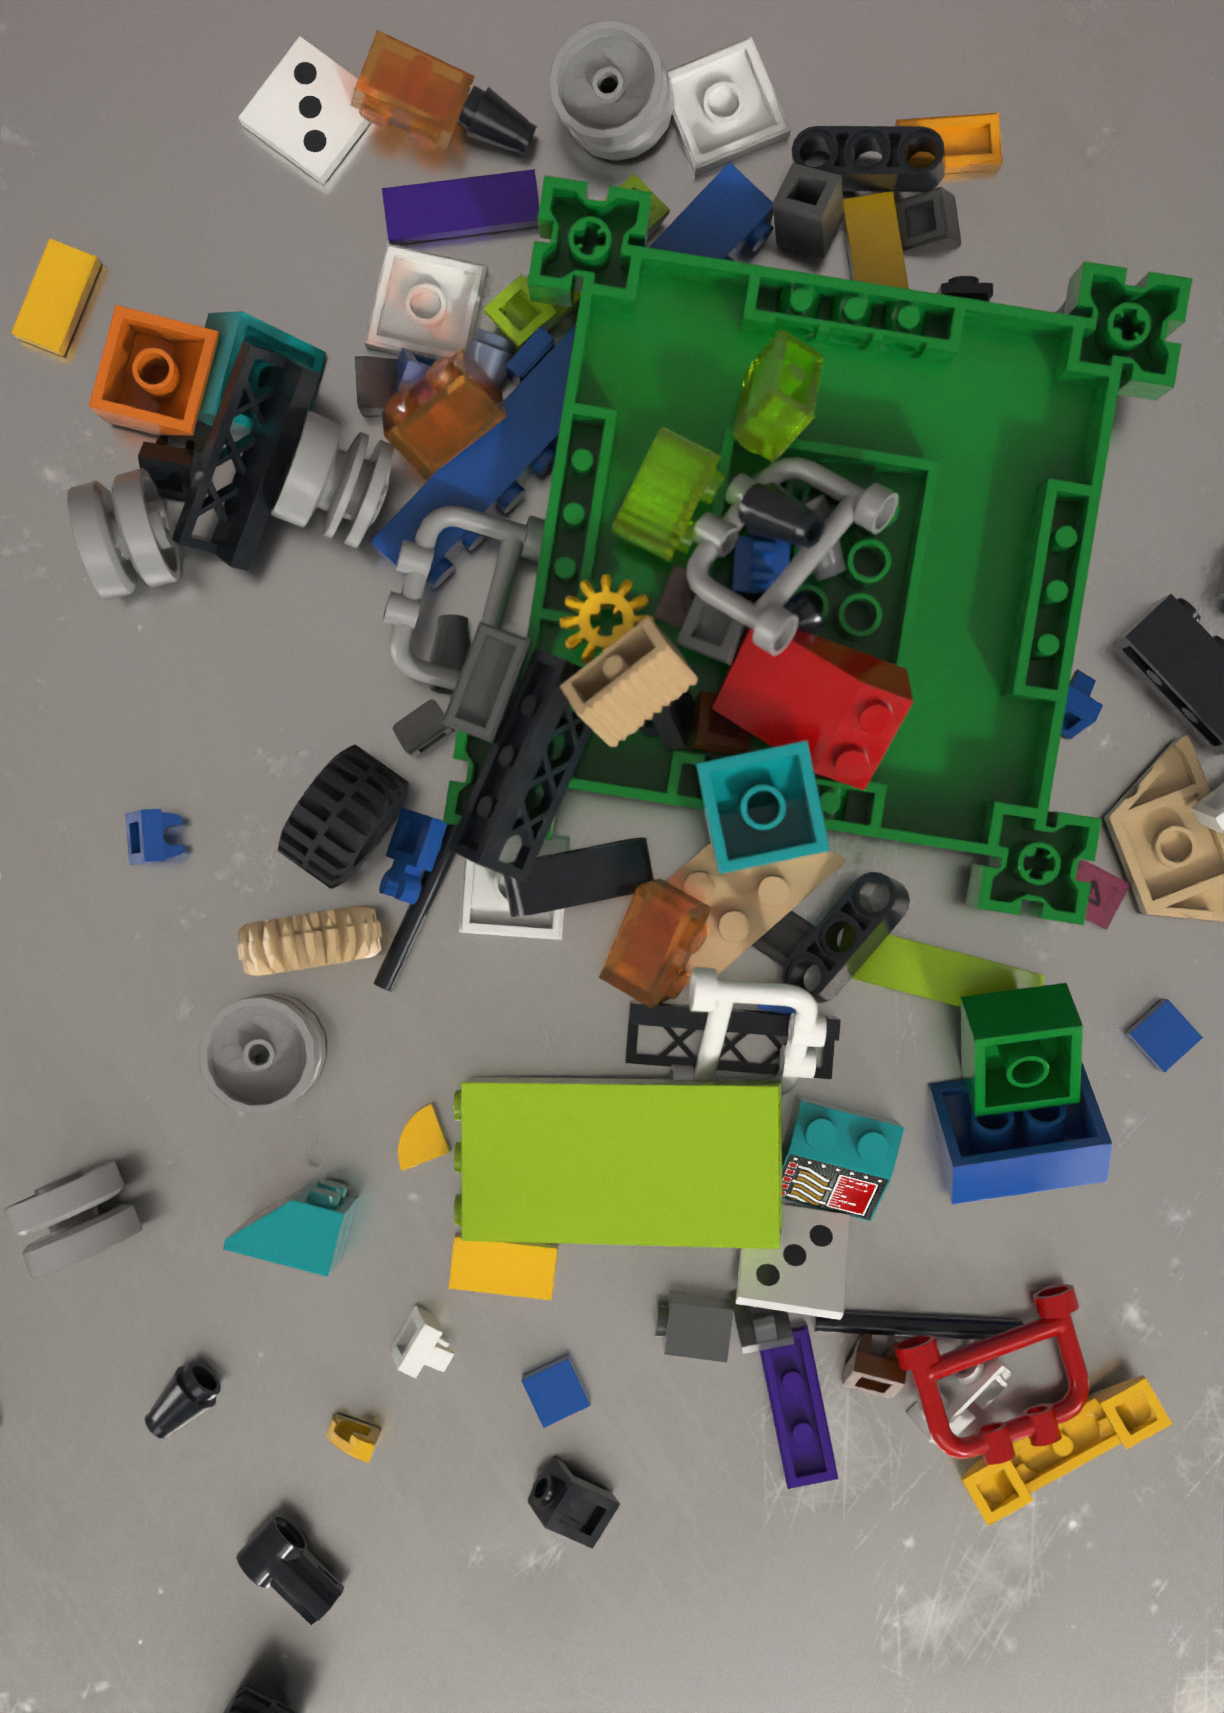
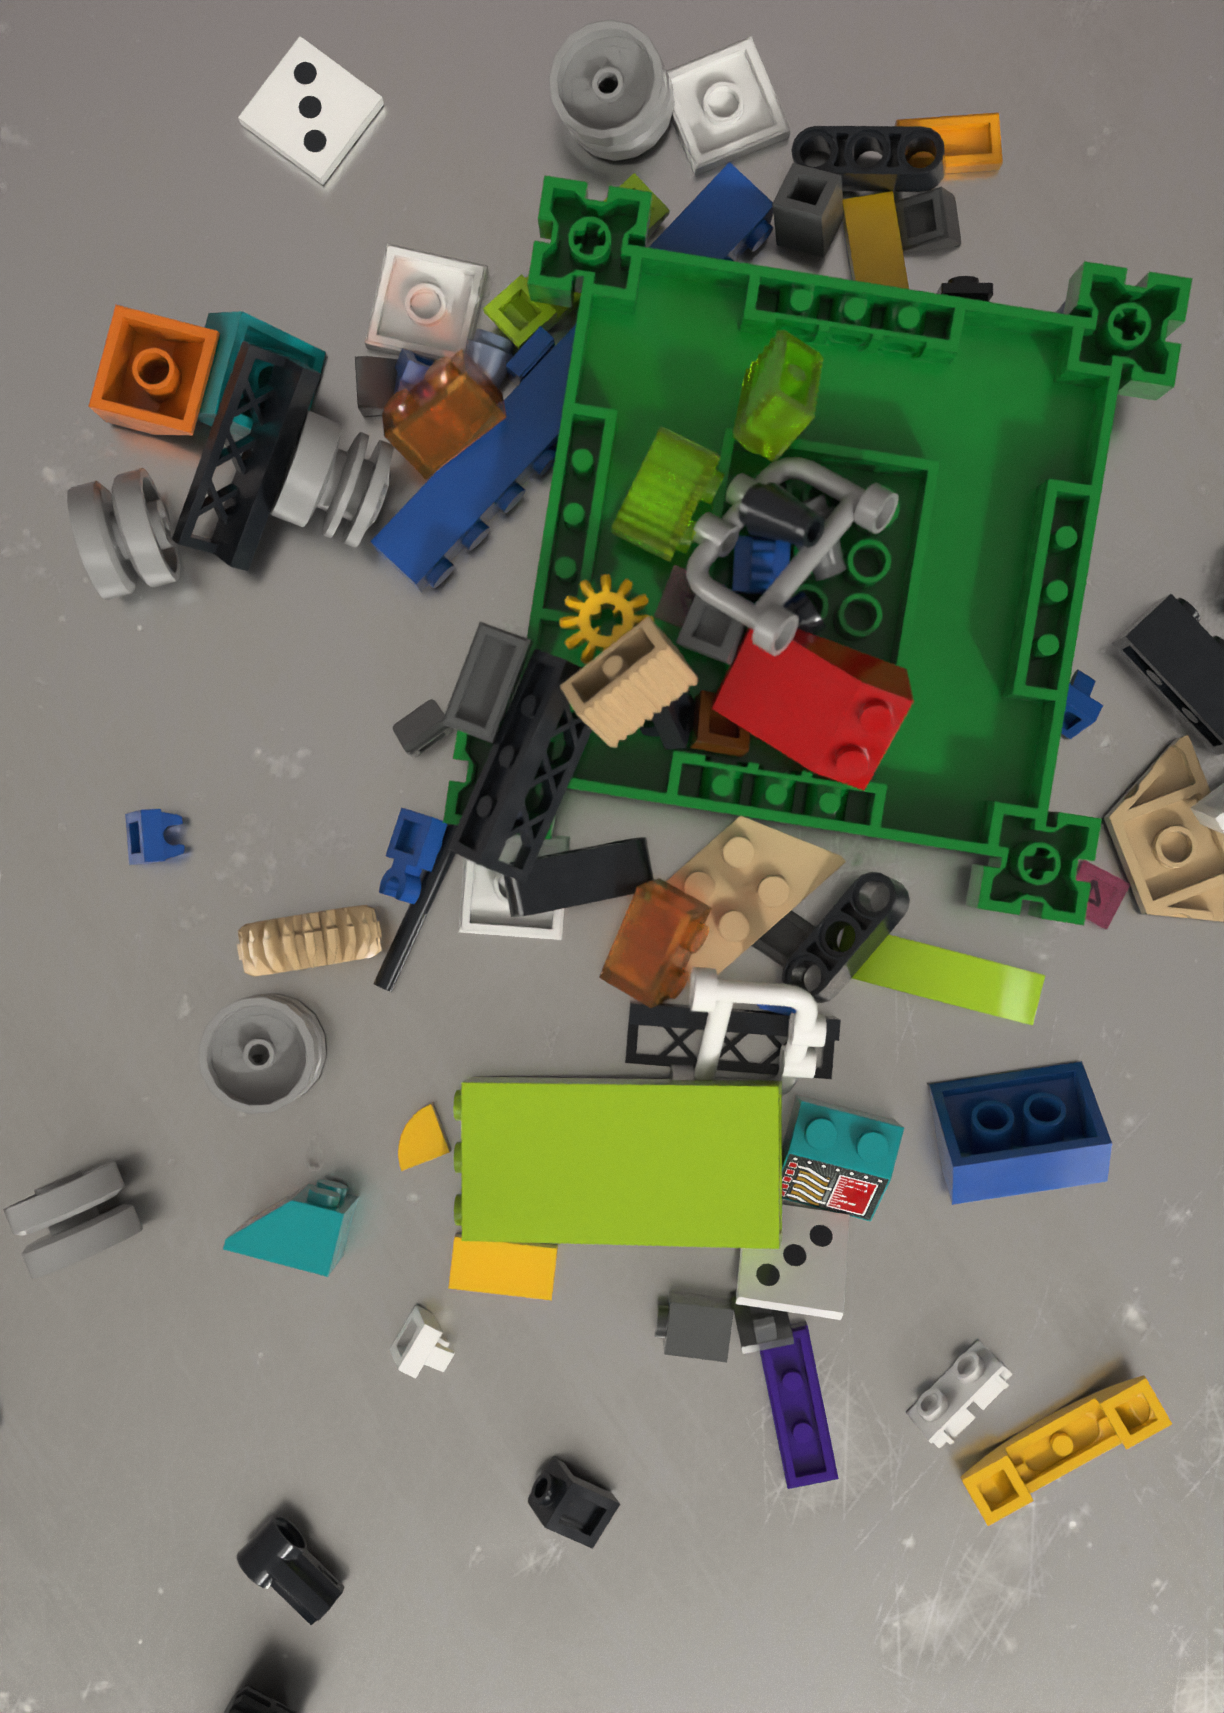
(56, 297): yellow tile -> none
(169, 466): black tile -> none
(184, 1398): black cone -> none
(342, 816): black tyre -> none
(353, 1436): yellow tile -> none
(411, 91): clear orange brick -> none
(416, 560): light grey bar -> none
(450, 645): dark grey cone -> none
(461, 207): dark purple tile -> none
(495, 121): black cone -> none
(556, 1391): blue tile -> none
(762, 807): teal slope -> none
(874, 1373): reddish brown tile -> none
(914, 1325): black bar -> none
(1021, 1049): green brick -> none
(1037, 1422): red bar -> none
(1163, 1035): blue tile -> none

